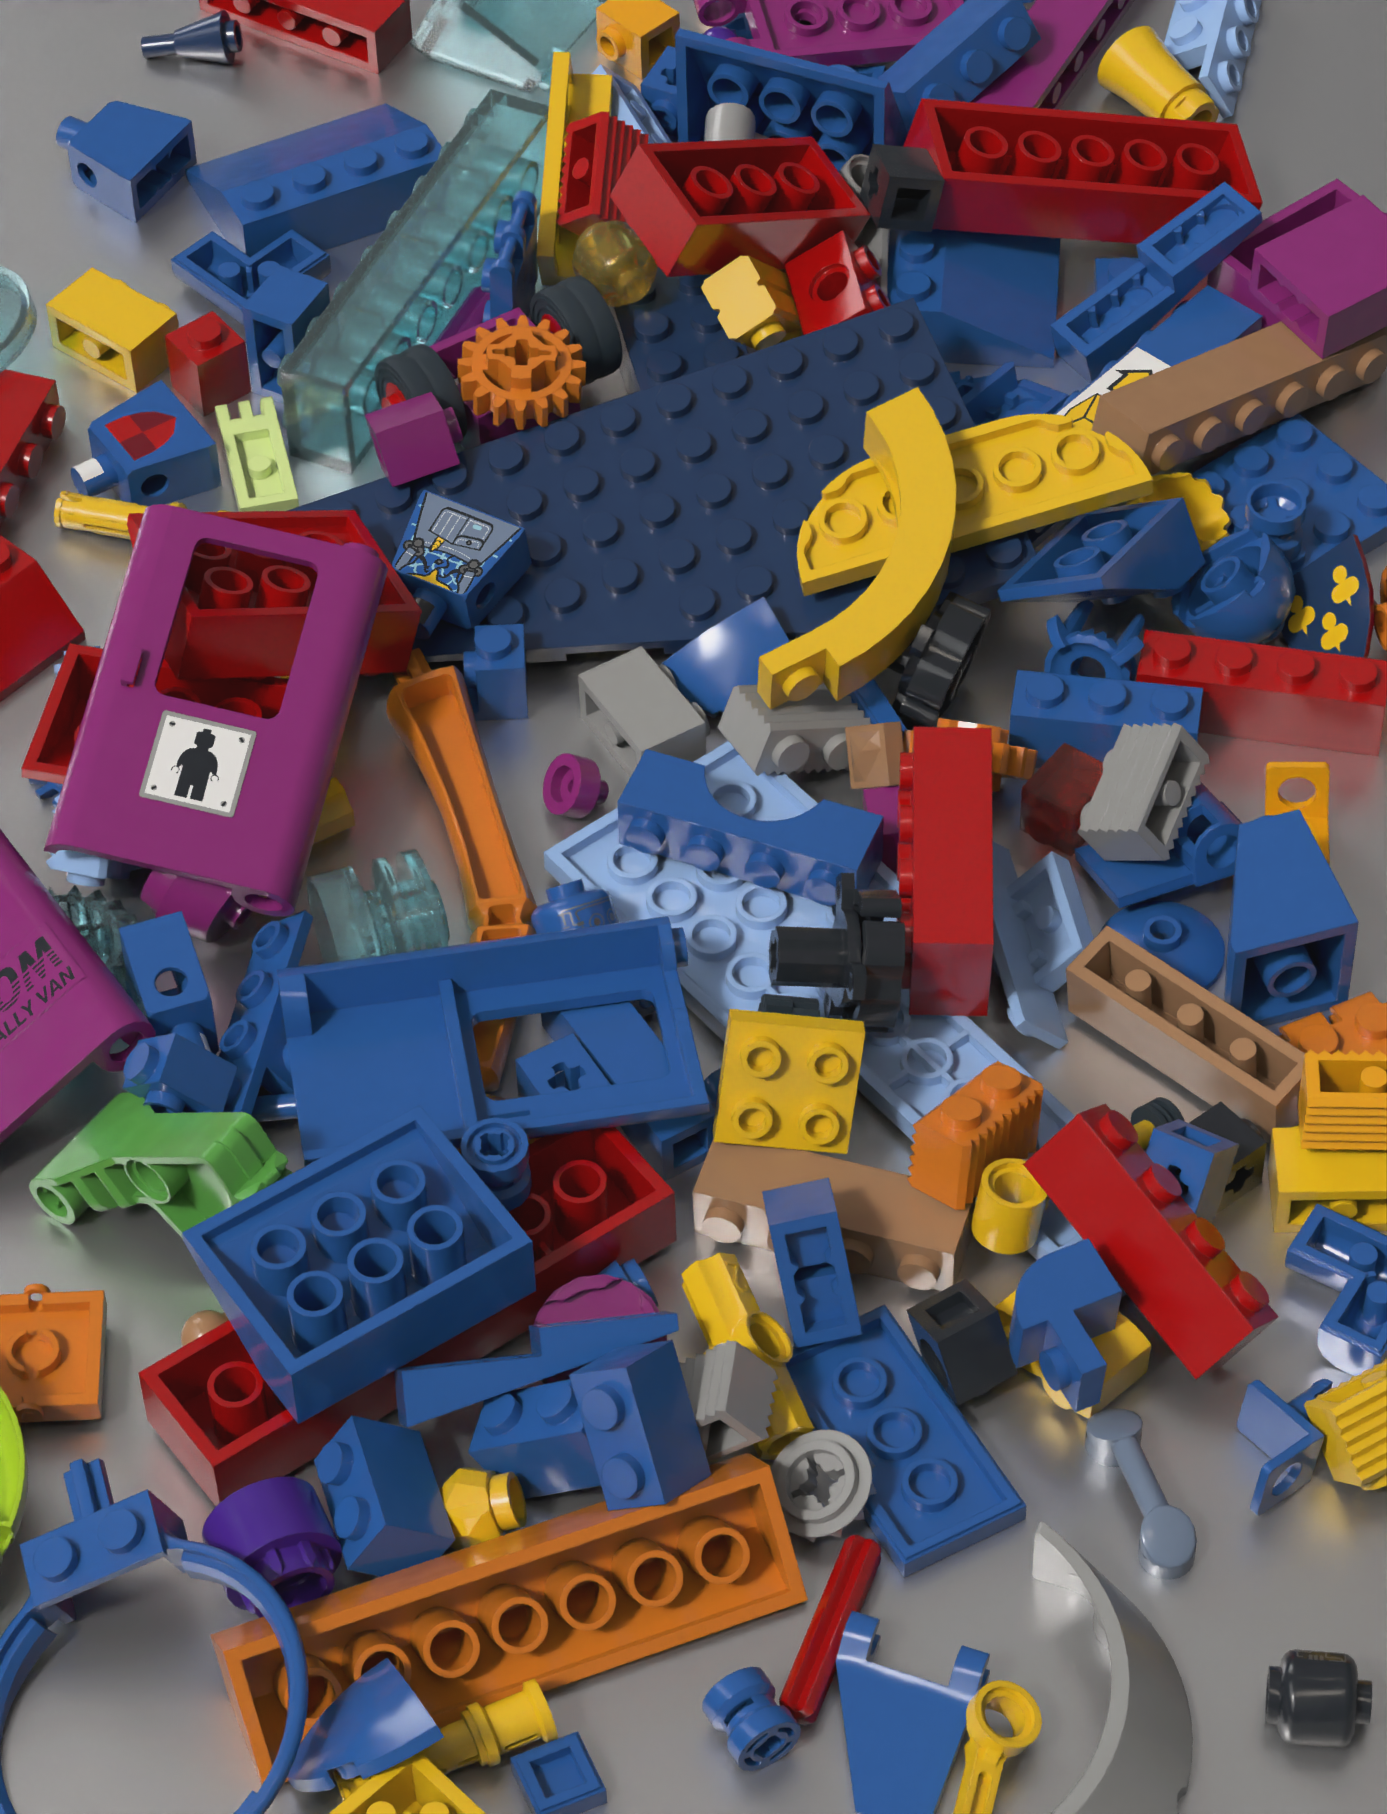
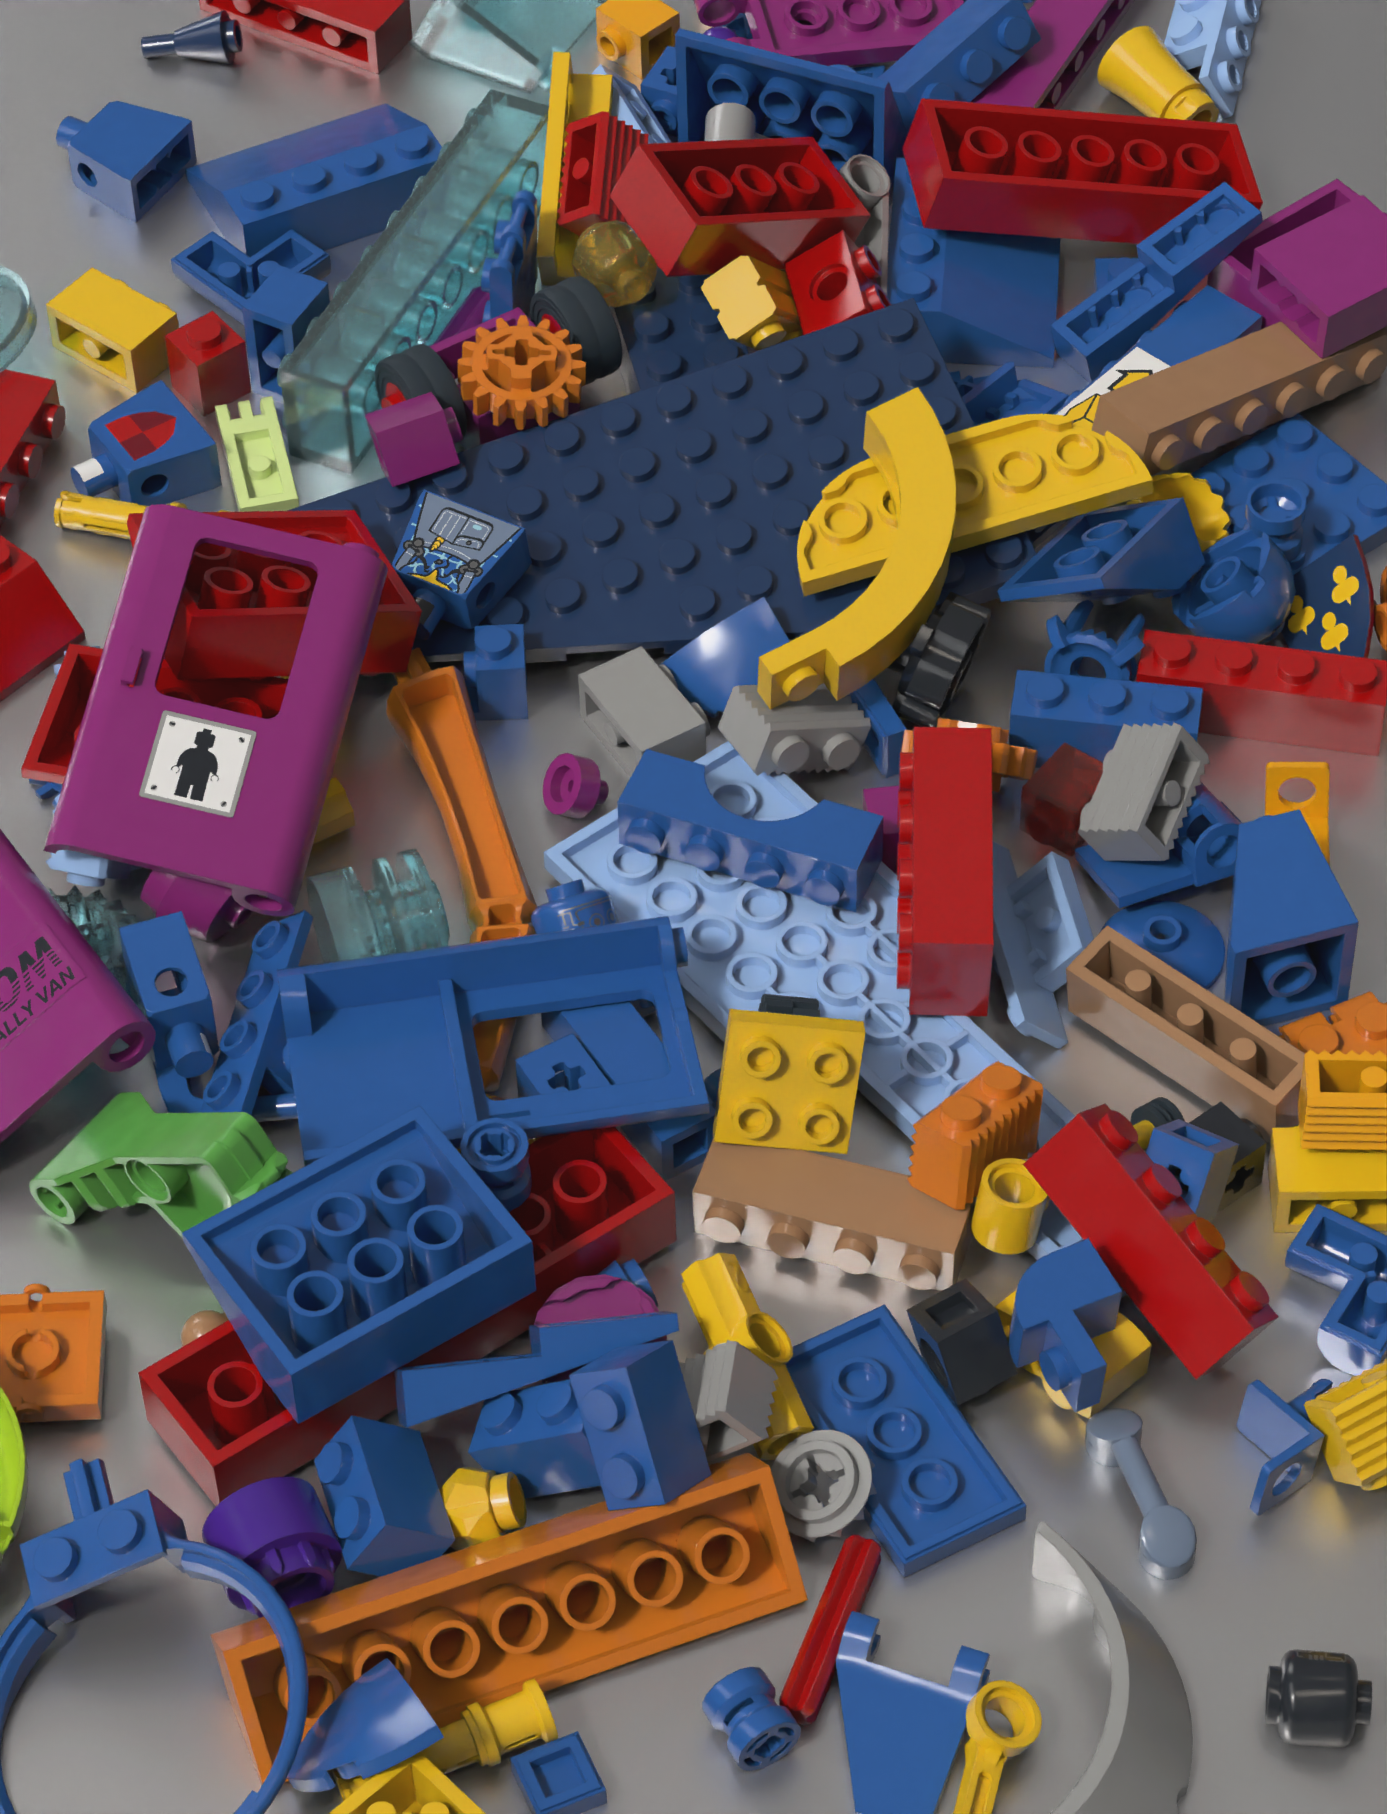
(178, 1075): blue brick -> none
(812, 1262): blue brick -> none
(855, 959): black piece -> none
(874, 754): medium nougat tile -> none
(902, 188): black brick -> none

